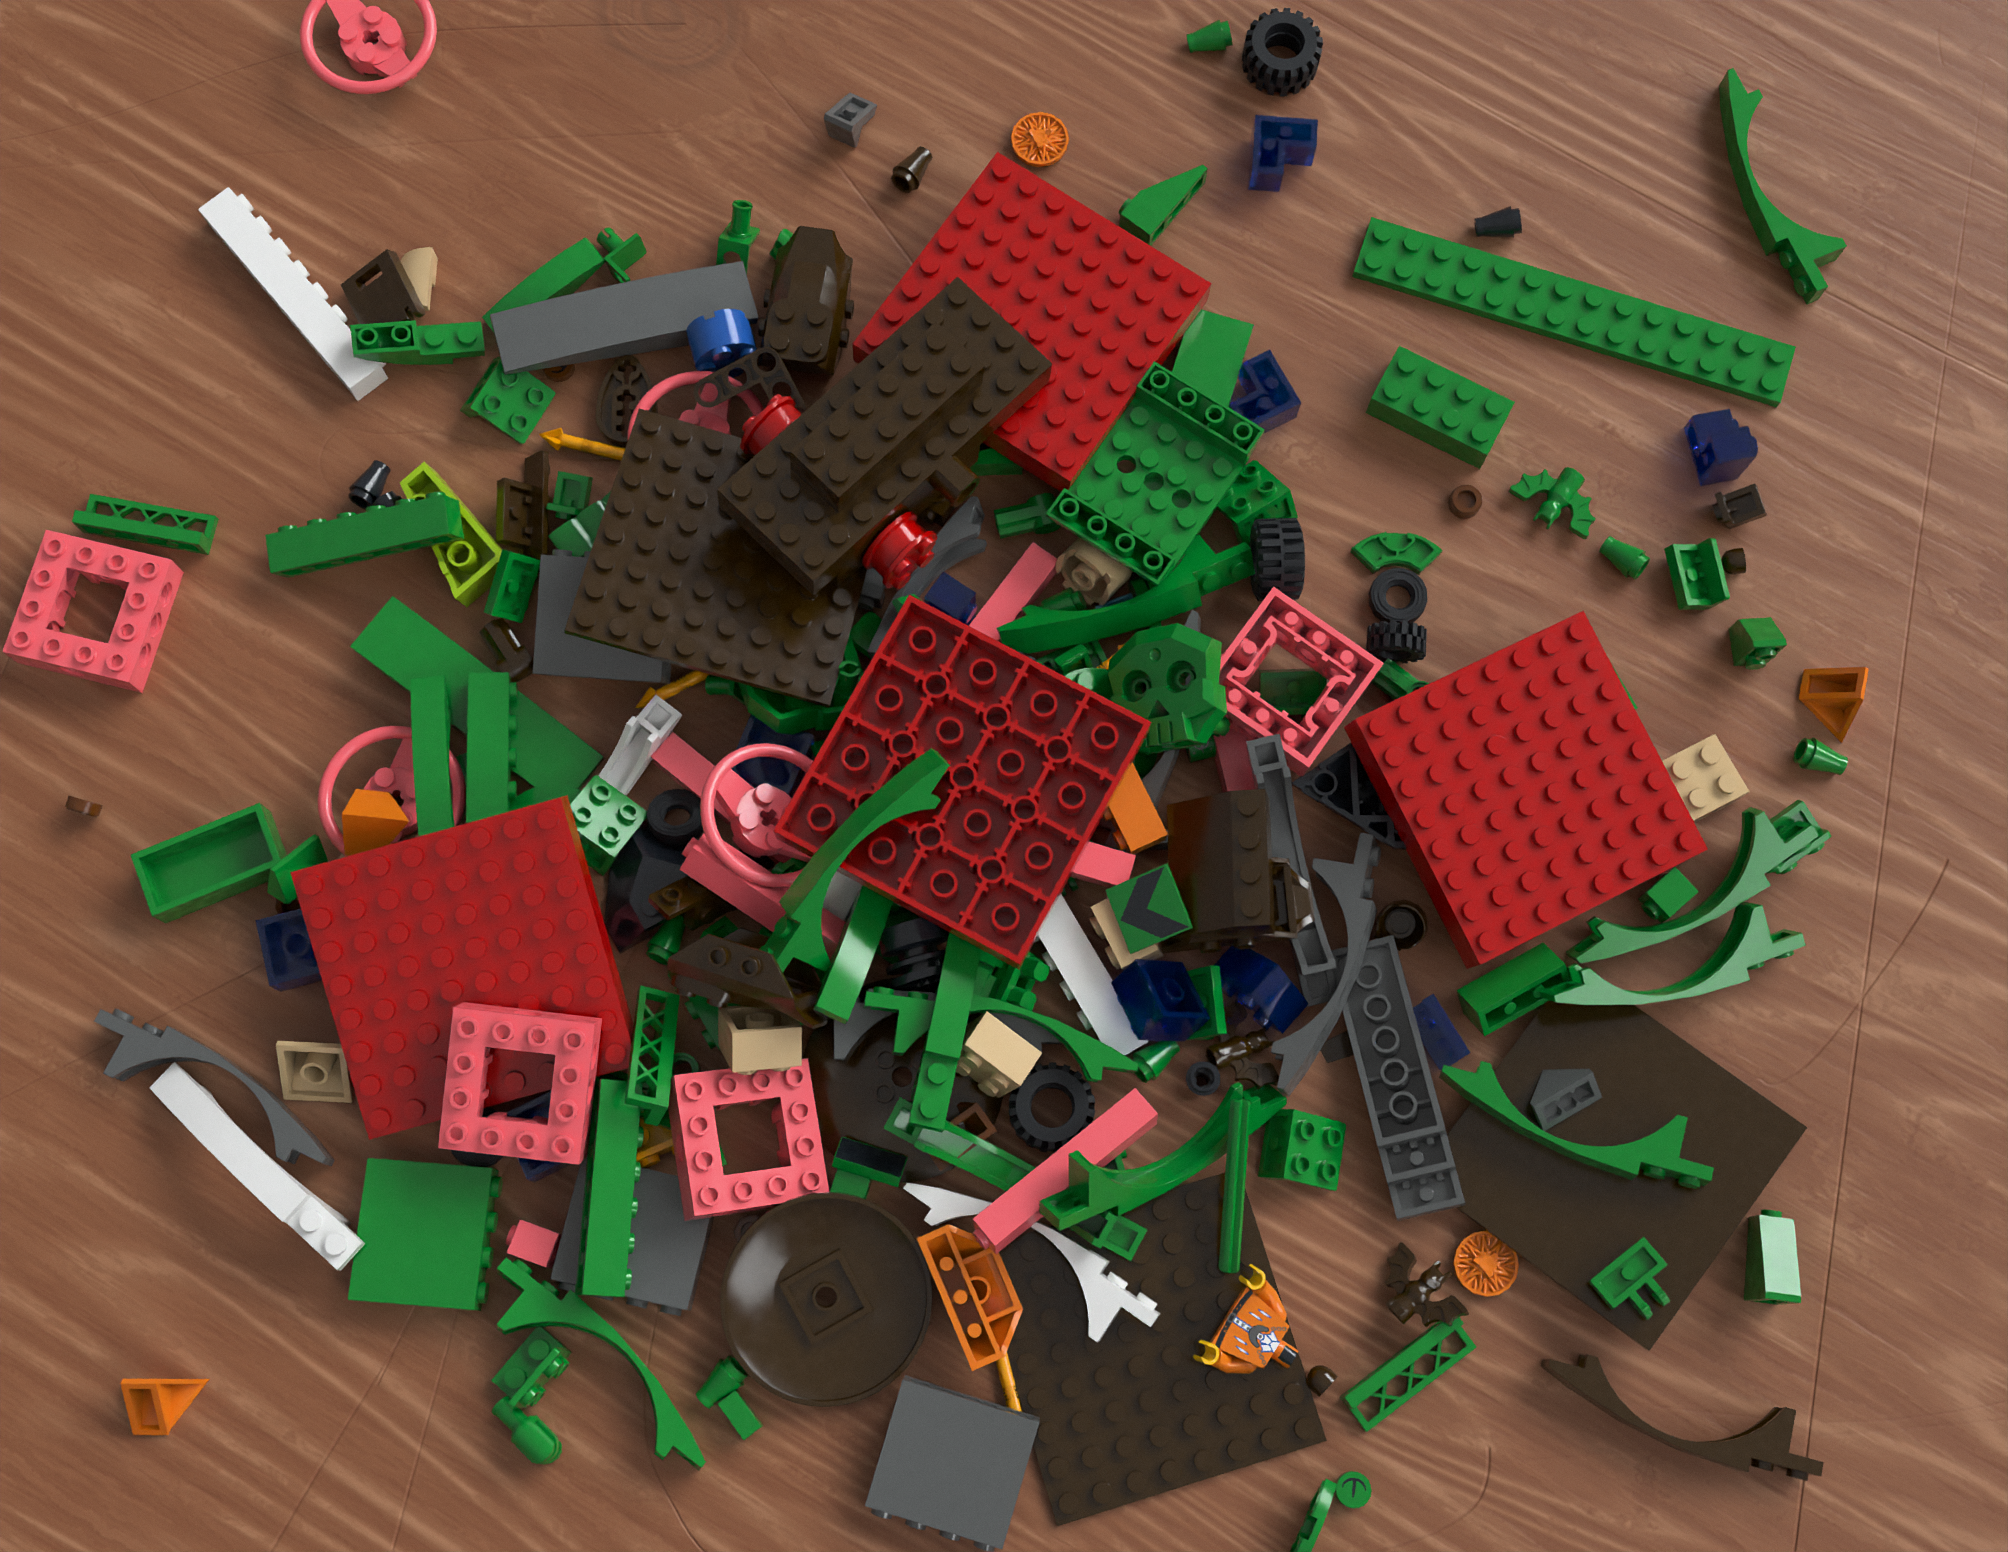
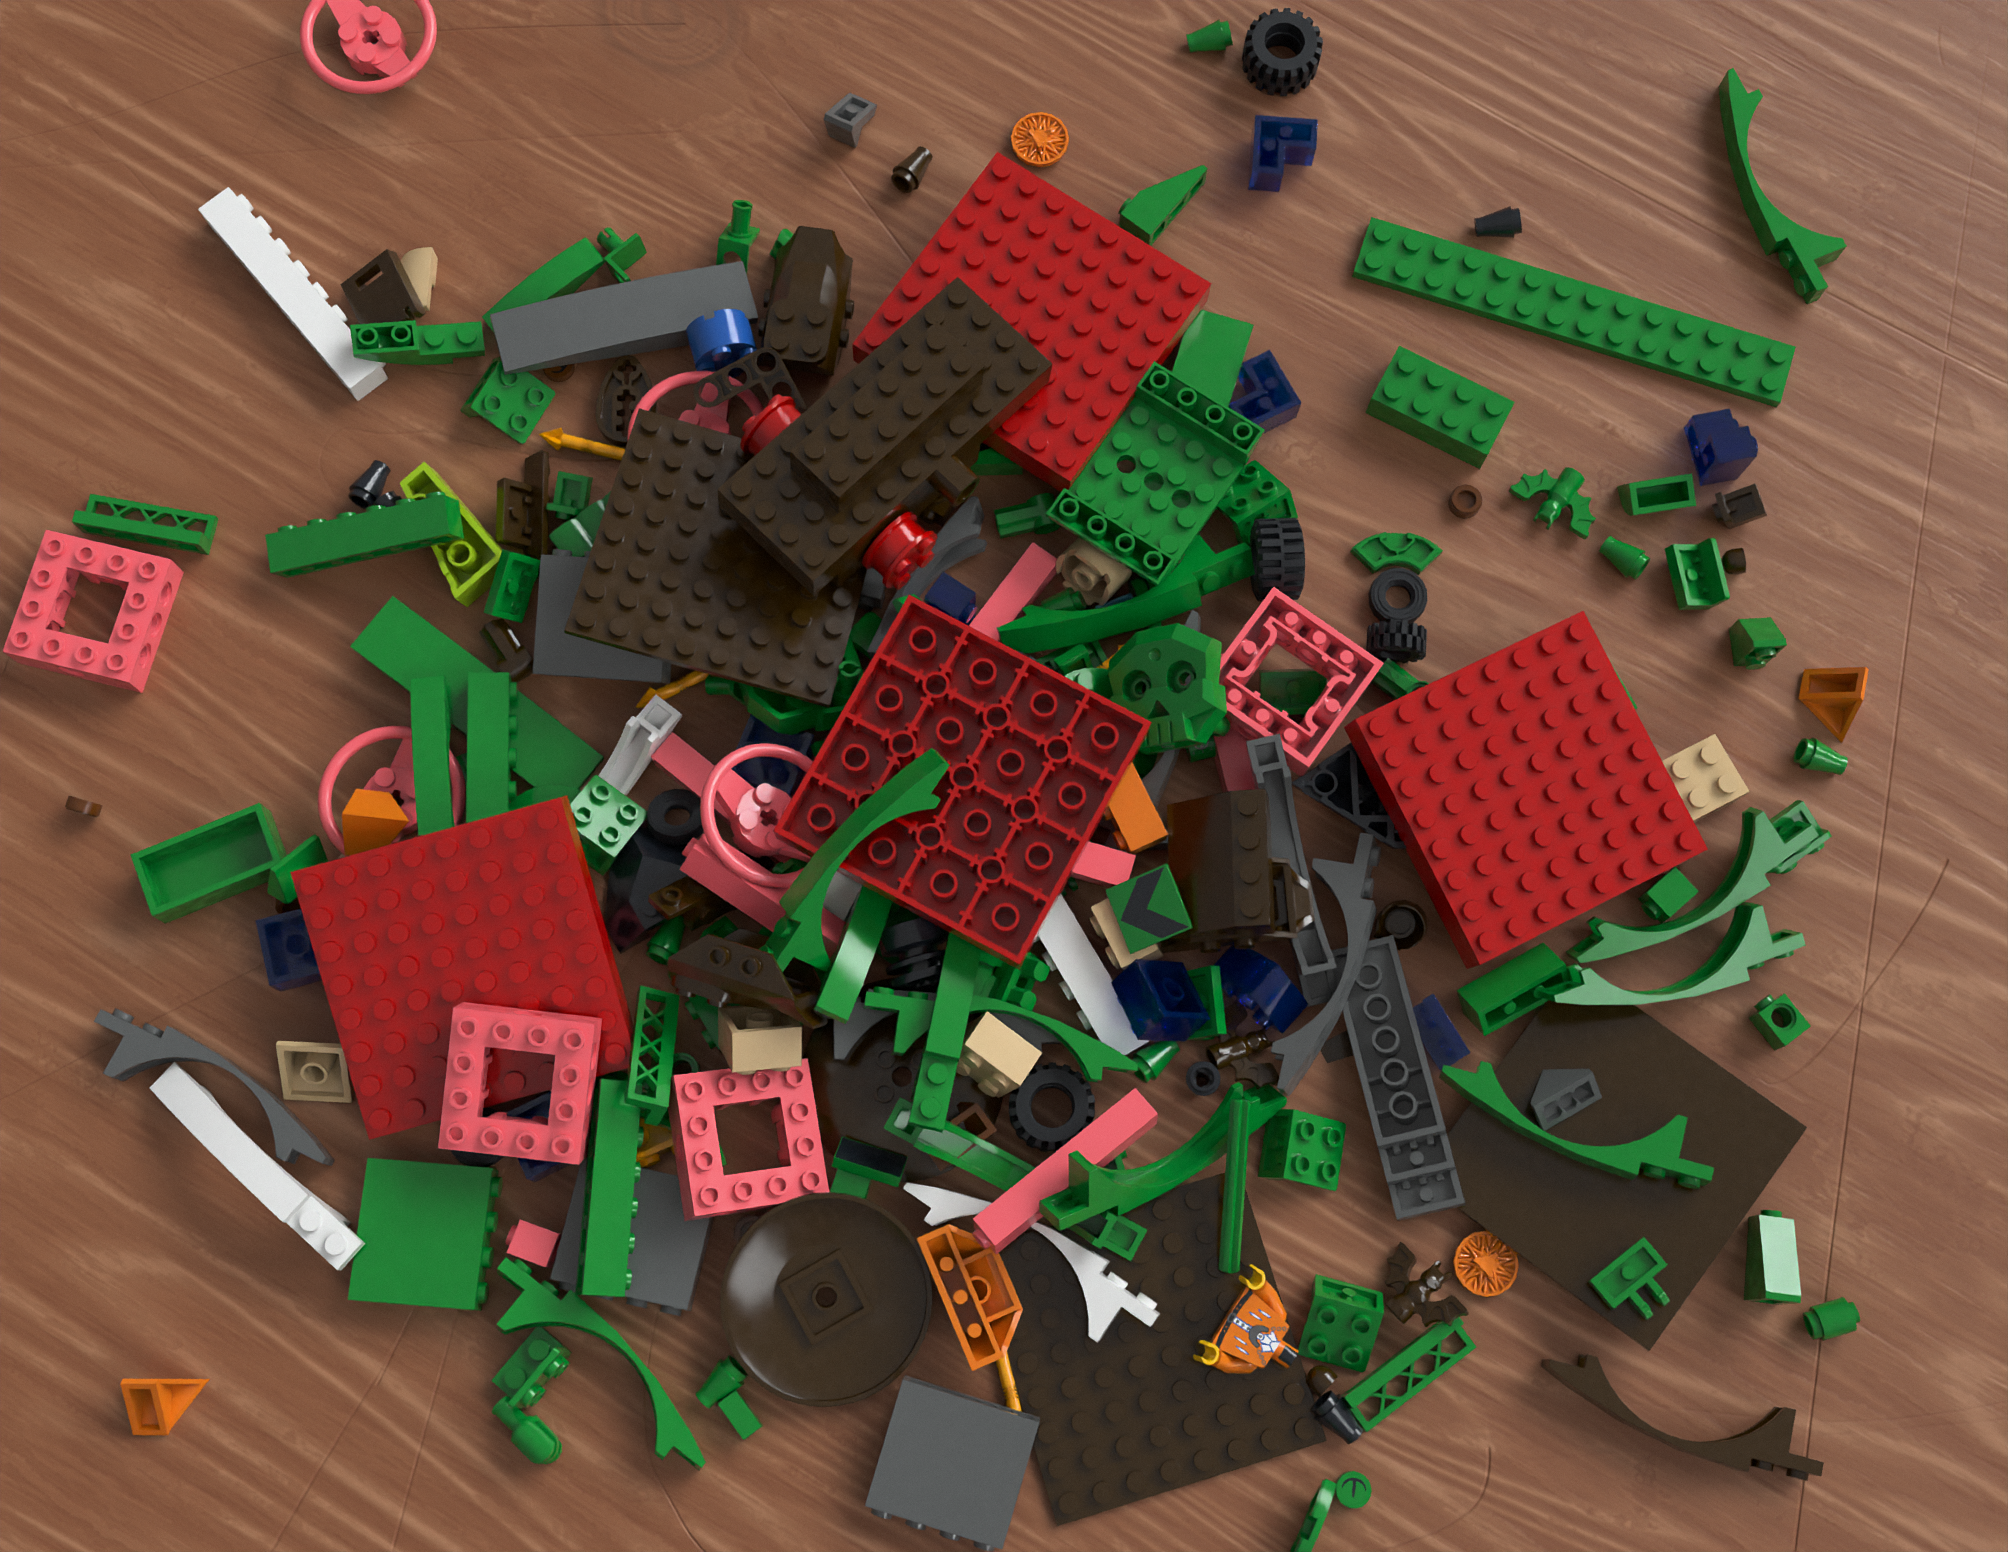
(1335, 1415): none -> black cone
(1341, 1323): none -> green bracket
(1657, 494): none -> green brick
(1793, 1021): none -> green brick
(1831, 1319): none -> green brick

